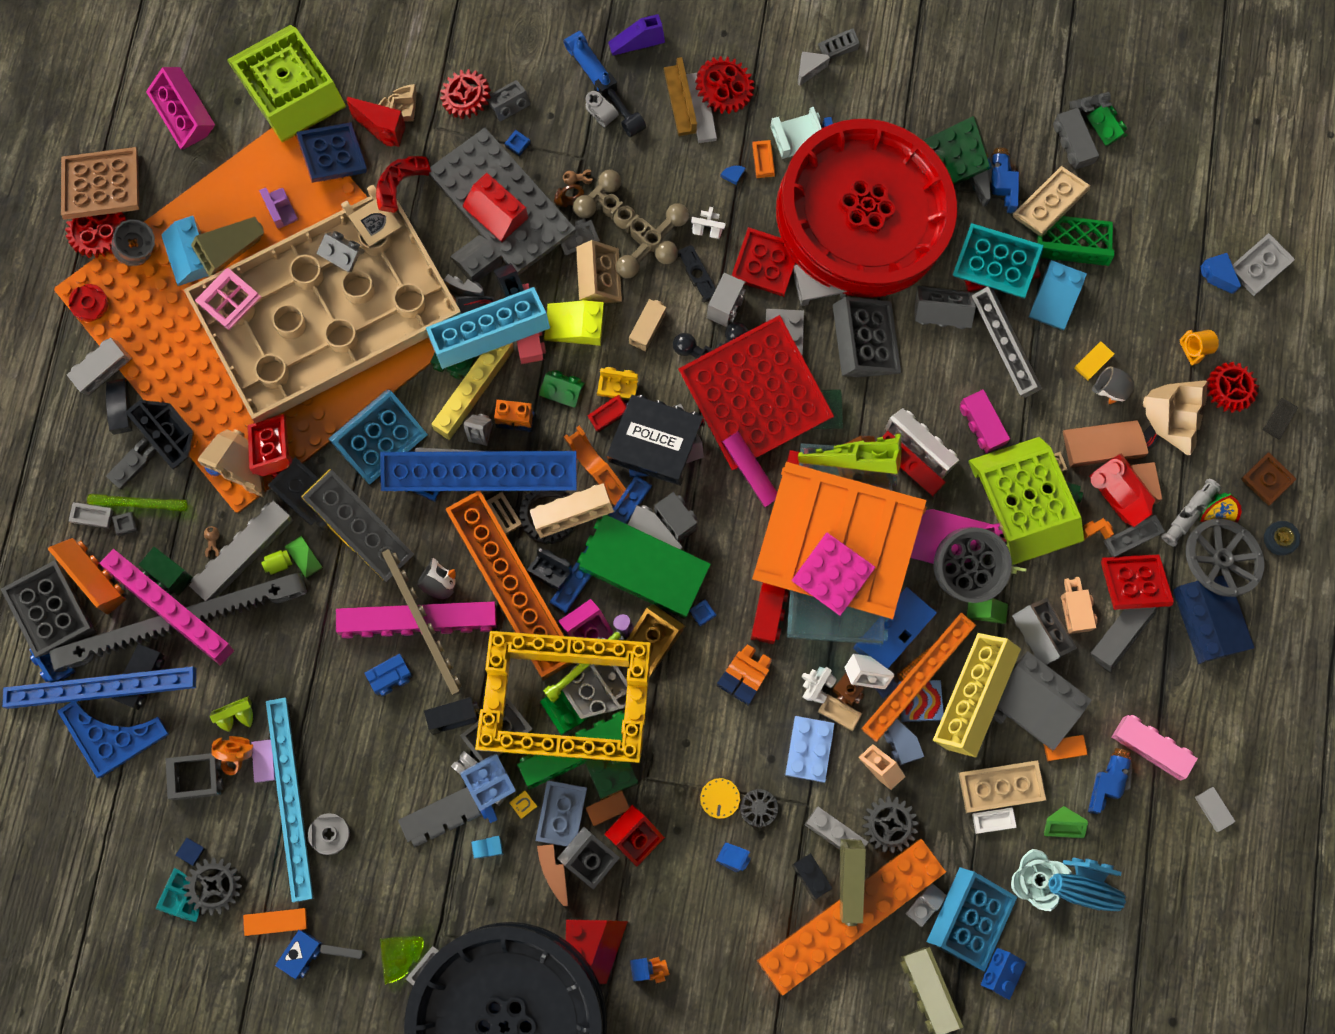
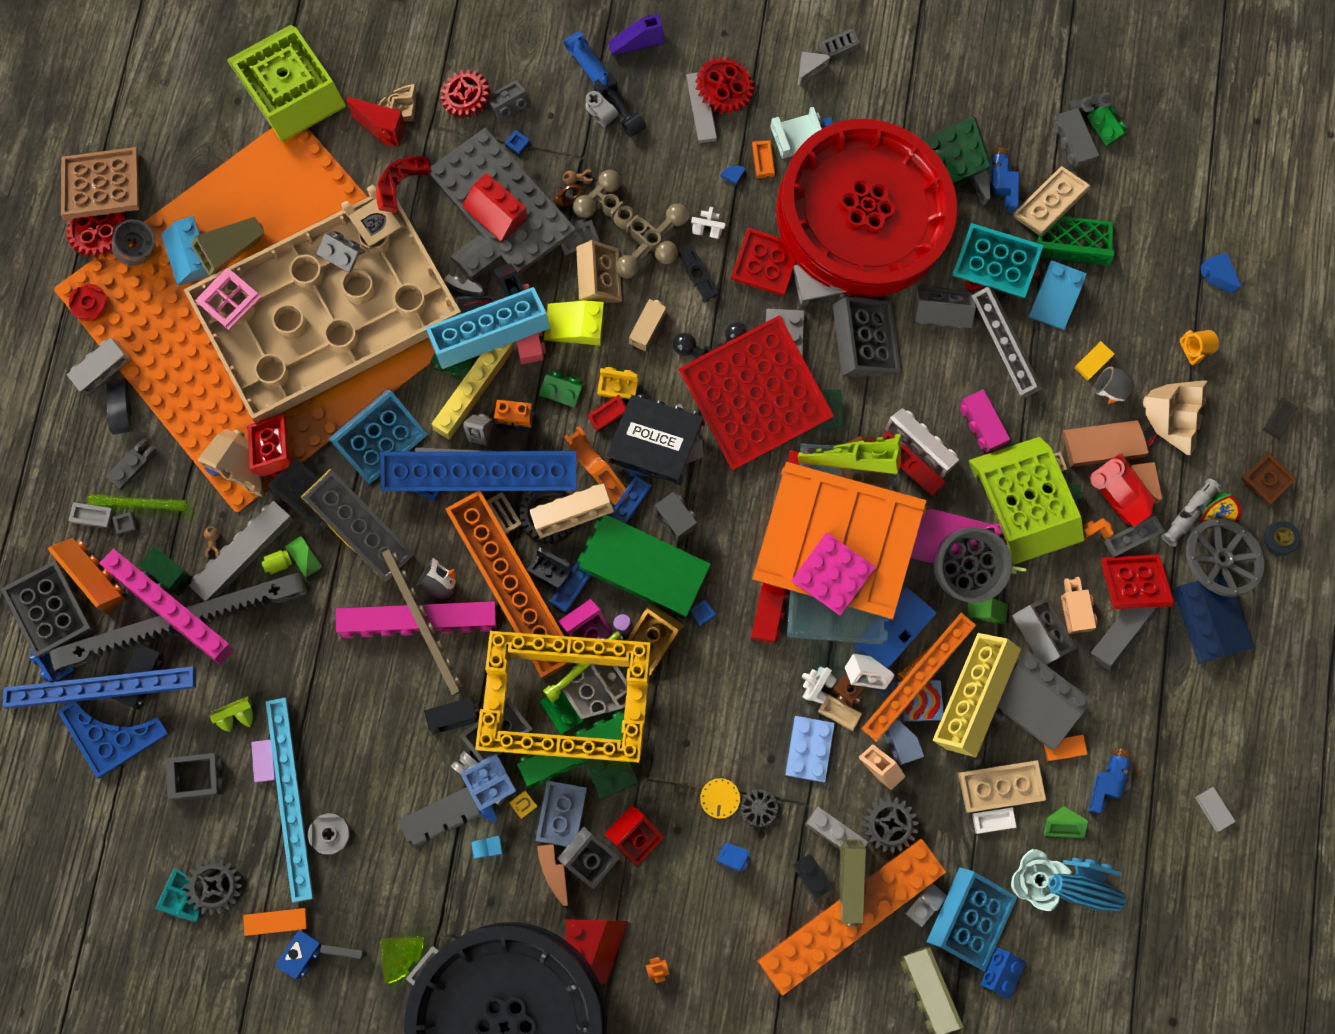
(163, 429): black wedge -> none
(180, 107): dark pink slope -> none
(190, 851): dark blue tile -> none
(232, 750): orange tile -> none
(279, 207): medium lavender panel -> none
(331, 152): dark blue plate -> none
(388, 675): blue brick -> none
(607, 808): dark orange tile -> none
(641, 969): blue slope -> none
(649, 523): light grey slope -> none
(680, 98): pearl gold fence -> none
(726, 300): light grey brick -> none
(745, 668): orange hips -> none
(750, 469): dark pink brick -> none
(1154, 747): bright pink brick -> none
(1245, 393): red gear -> none
(1262, 264): light grey plate -> none

